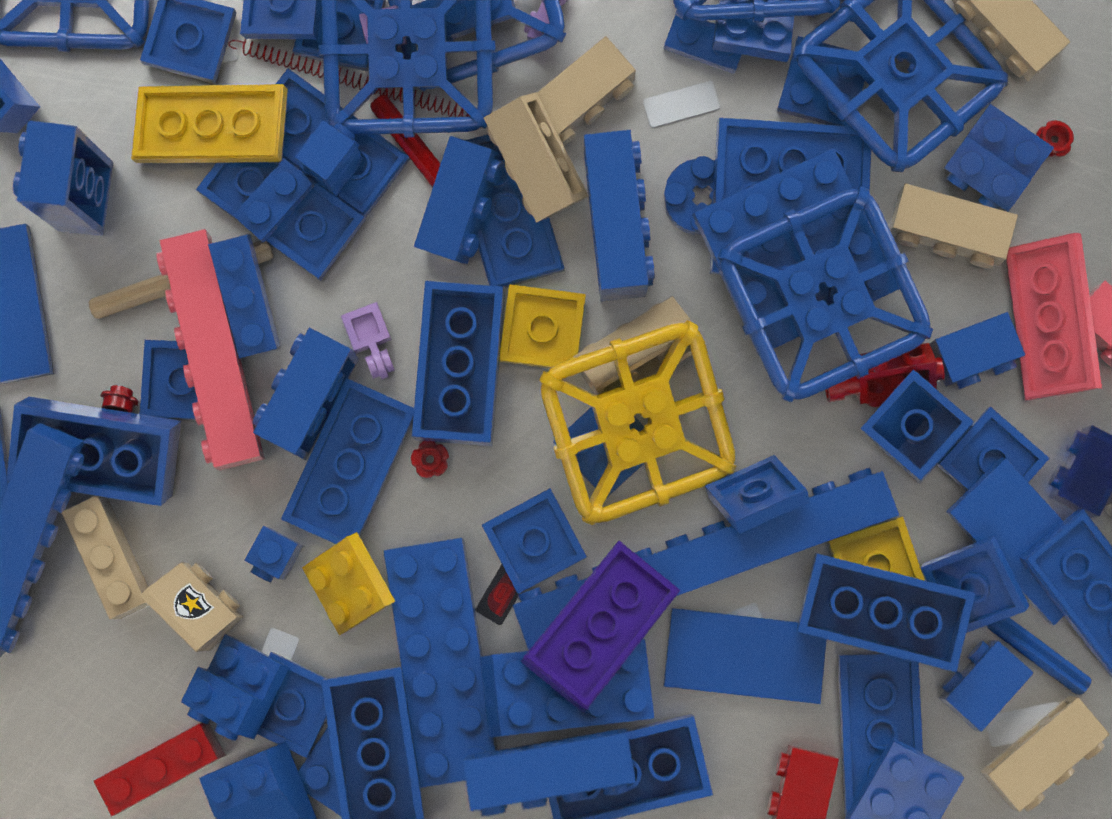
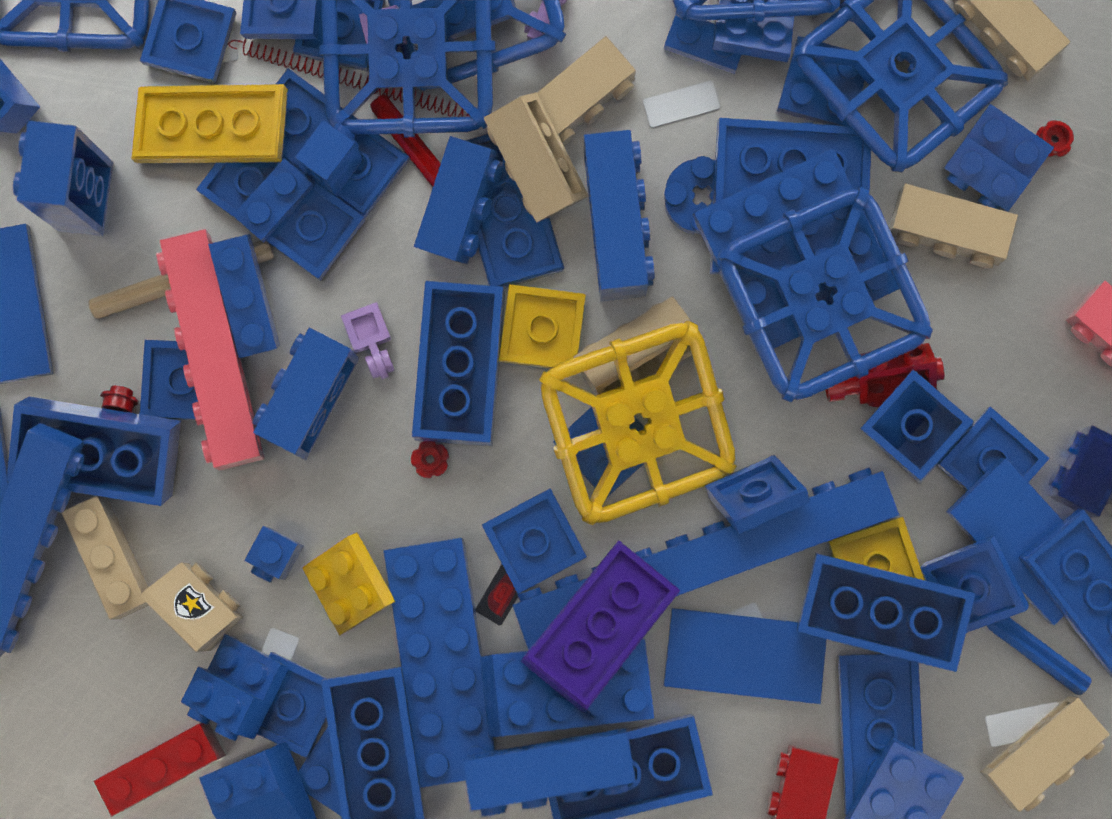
(349, 463): blue plate -> none
(978, 350): blue brick -> none
(984, 684): blue brick -> none
(1053, 317): coral tile -> none

